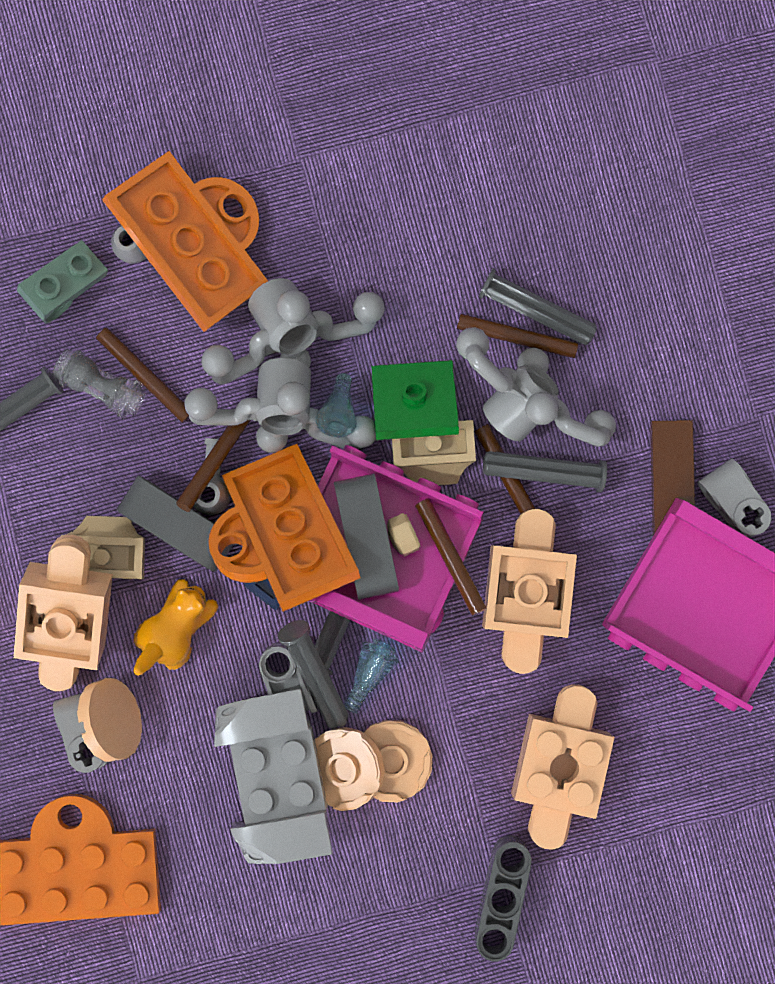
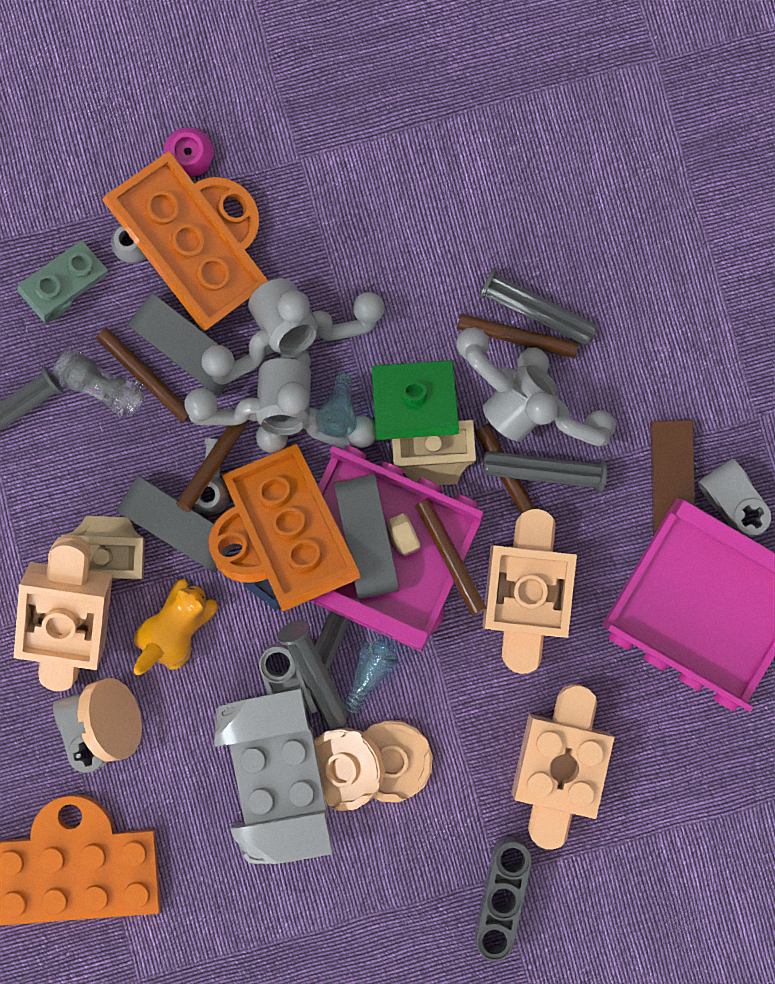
(175, 339): none -> dark grey beam
(196, 140): none -> dark pink plate

